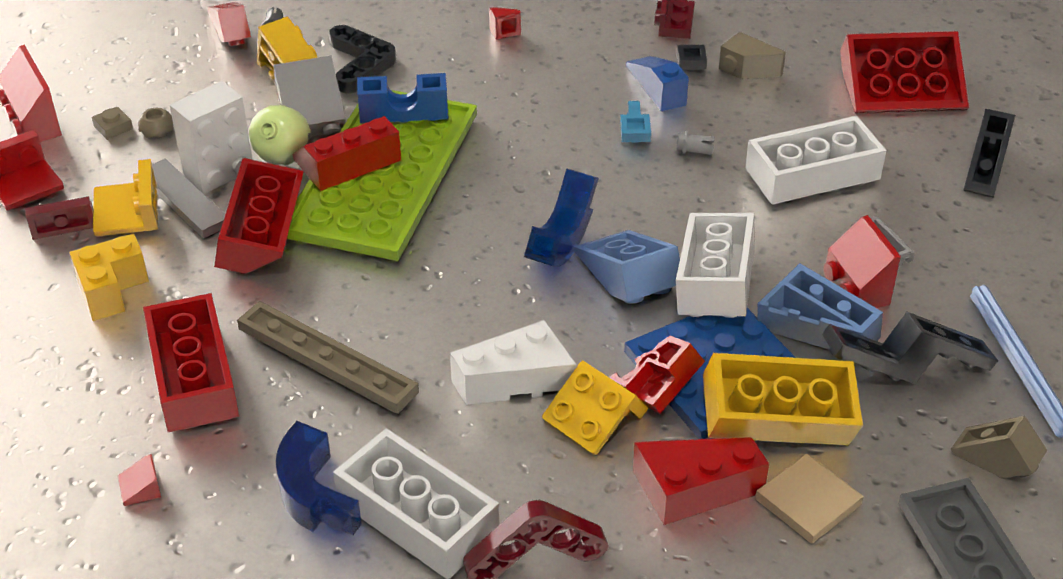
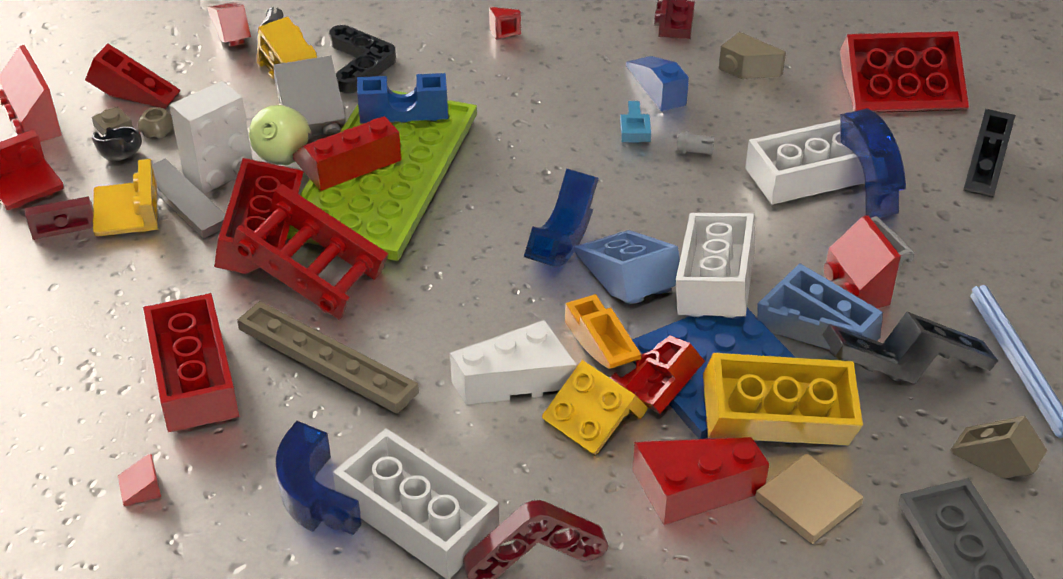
(105, 271): yellow brick -> none
(117, 143): none -> black hair
(129, 80): none -> red slope
(324, 229): none -> red fence
(600, 332): none -> light orange slope
(692, 57): black plate -> none
(880, 159): none -> clear blue arch

